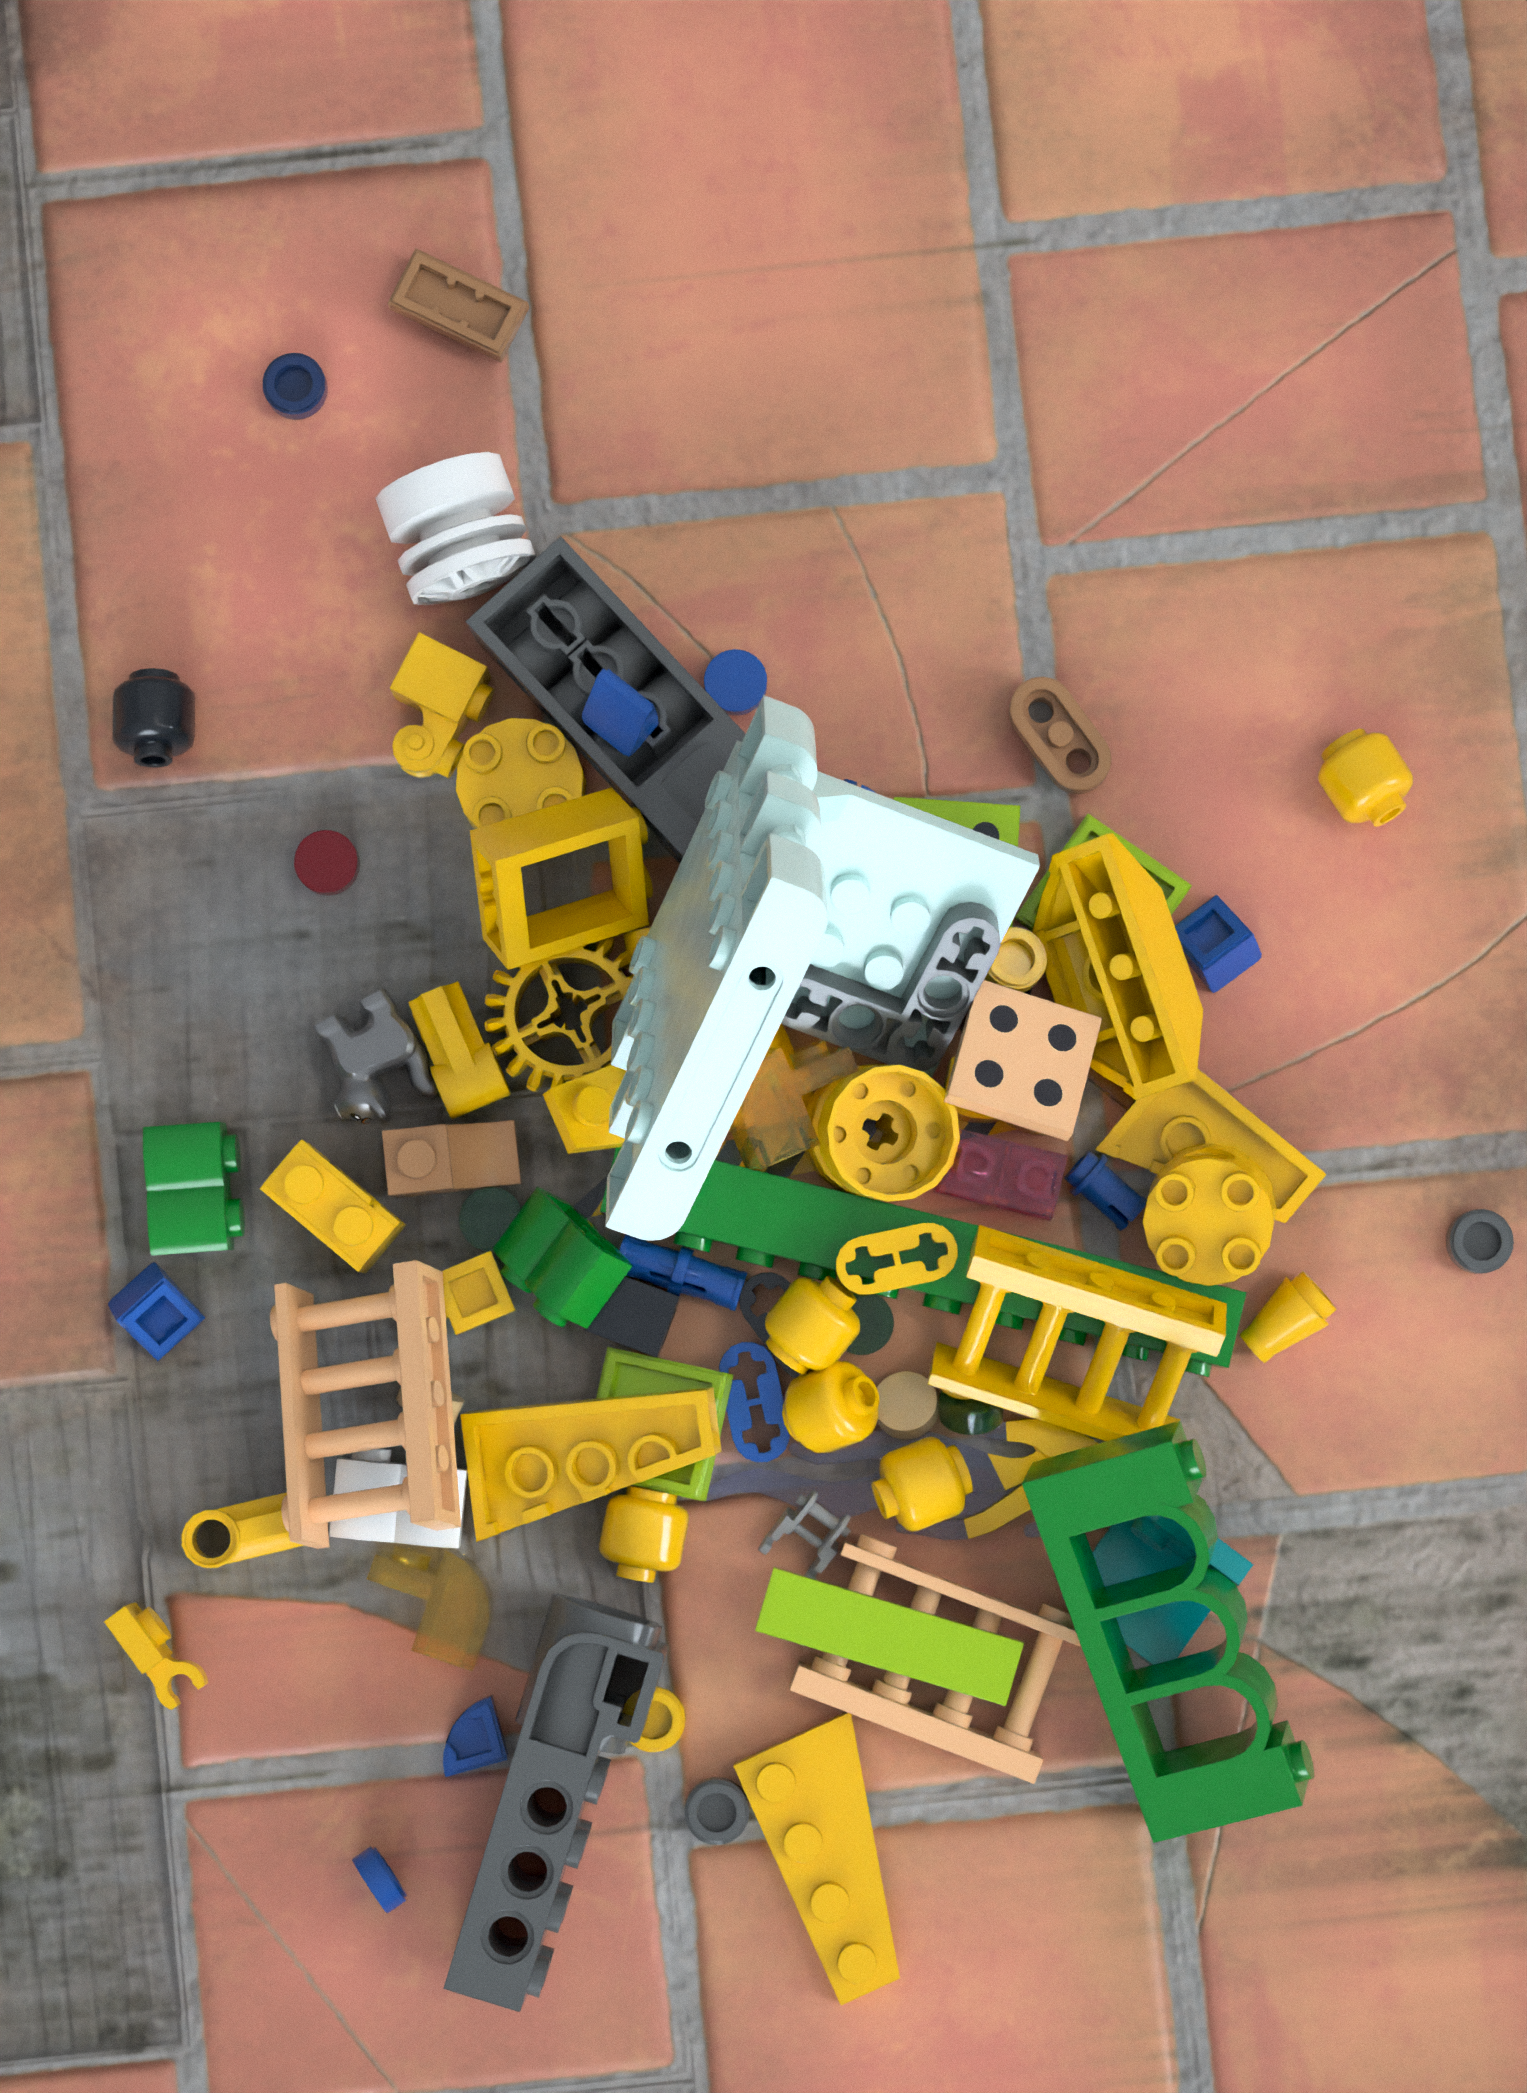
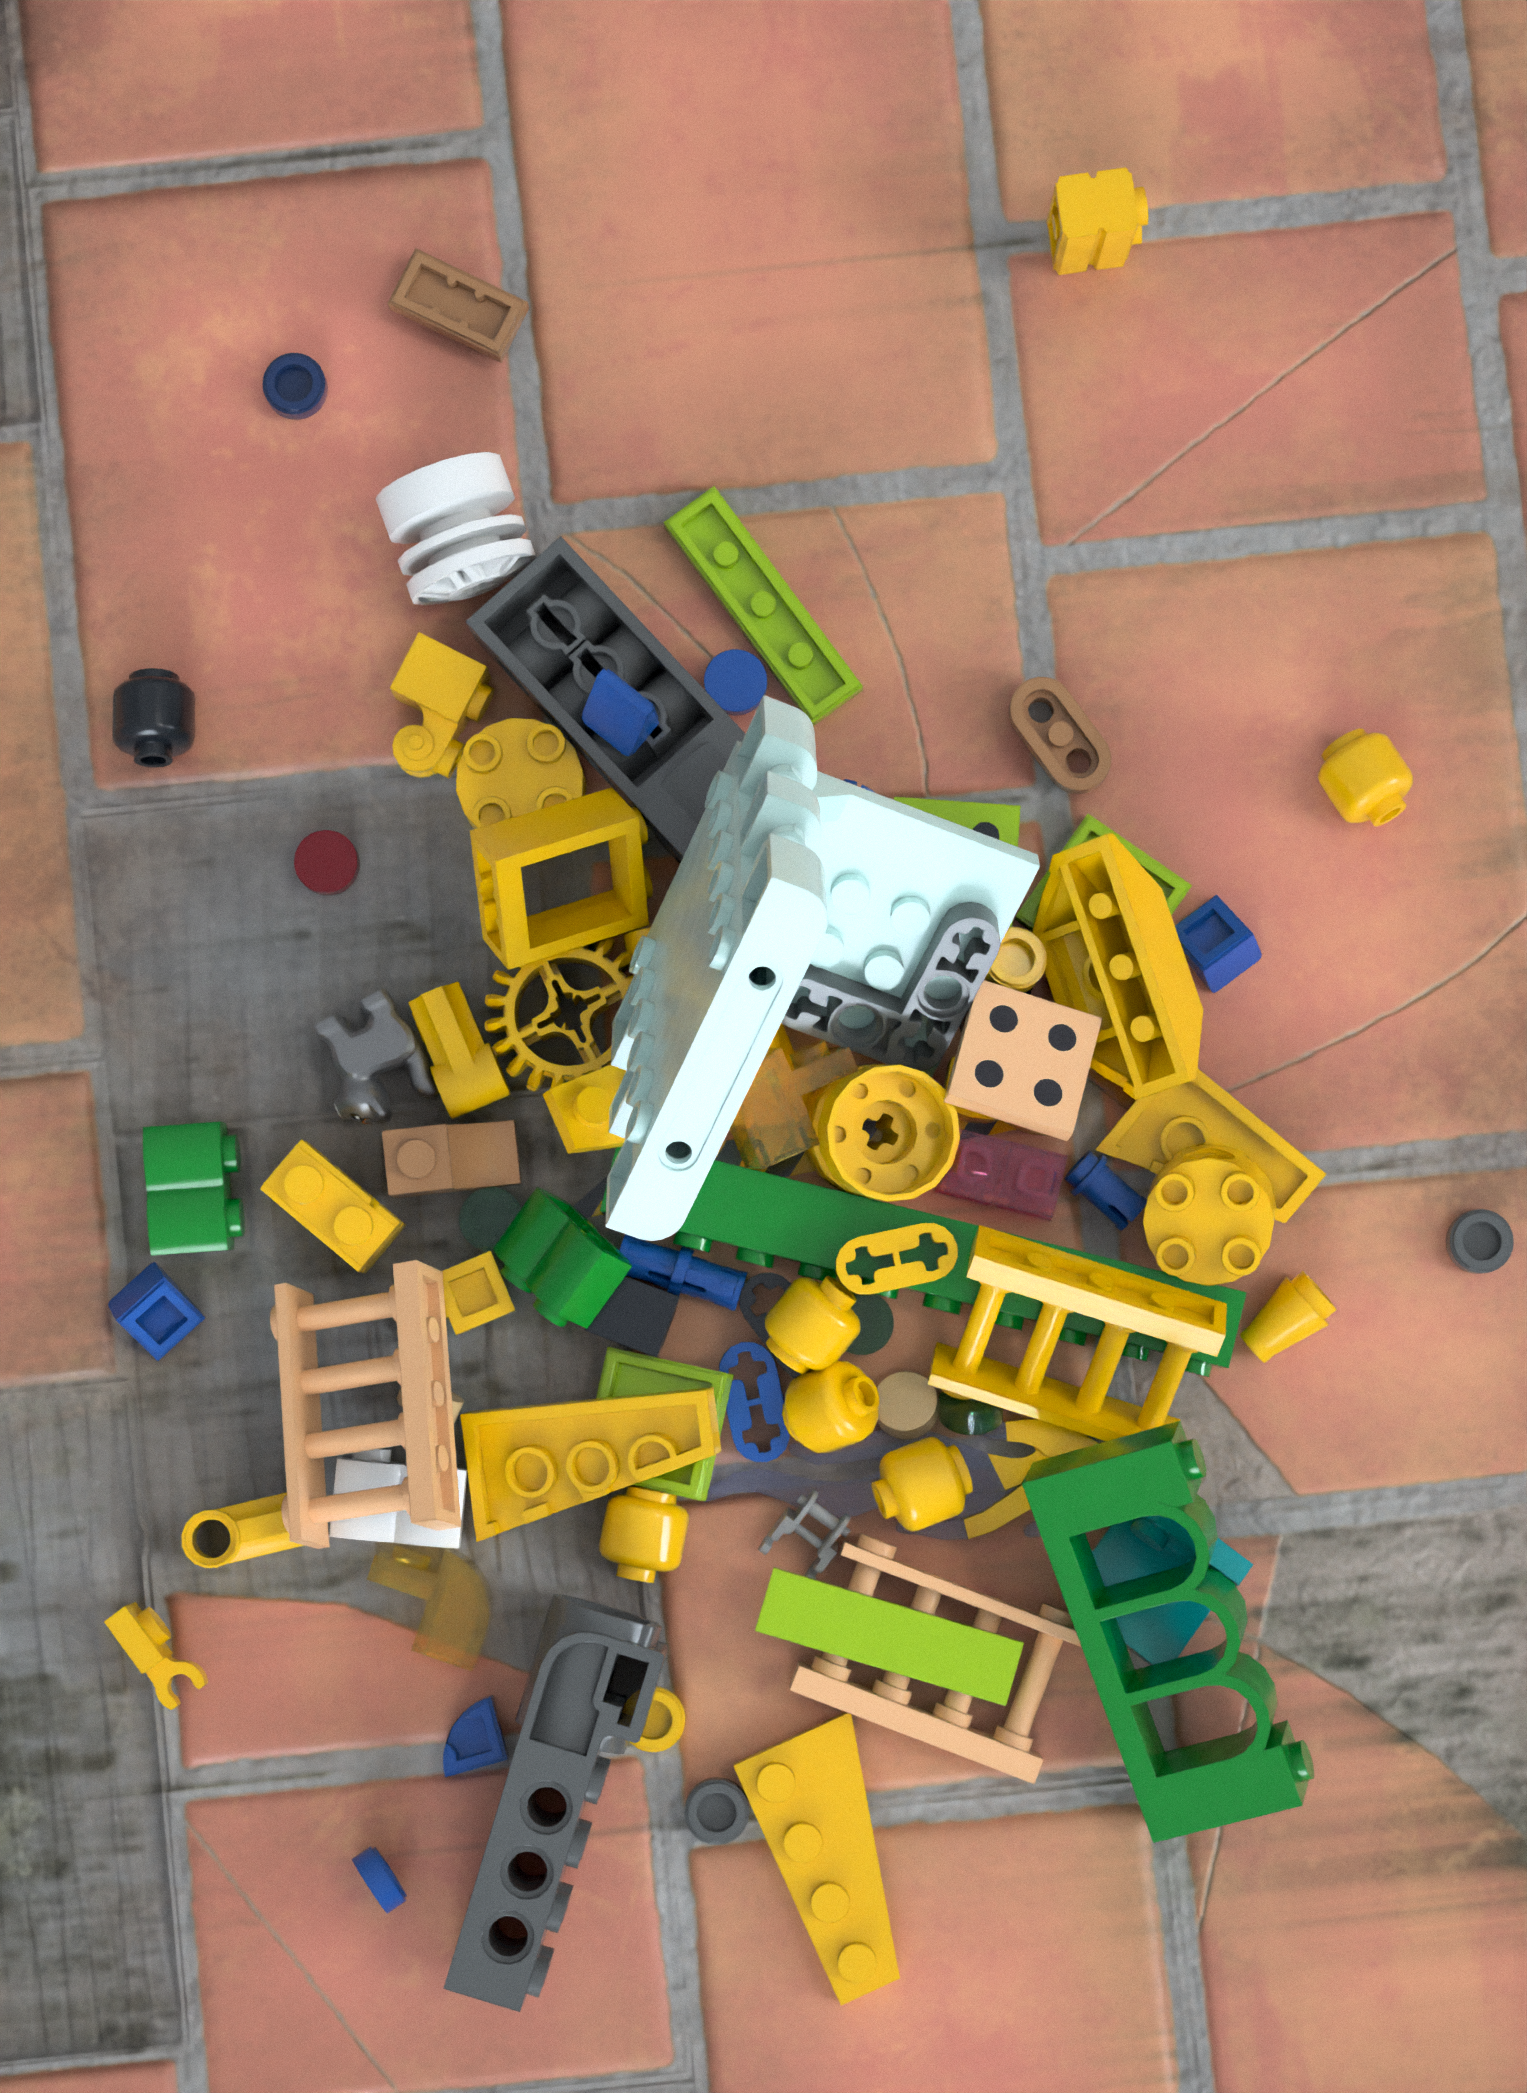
(763, 606): none -> lime tile
(1095, 220): none -> yellow brick

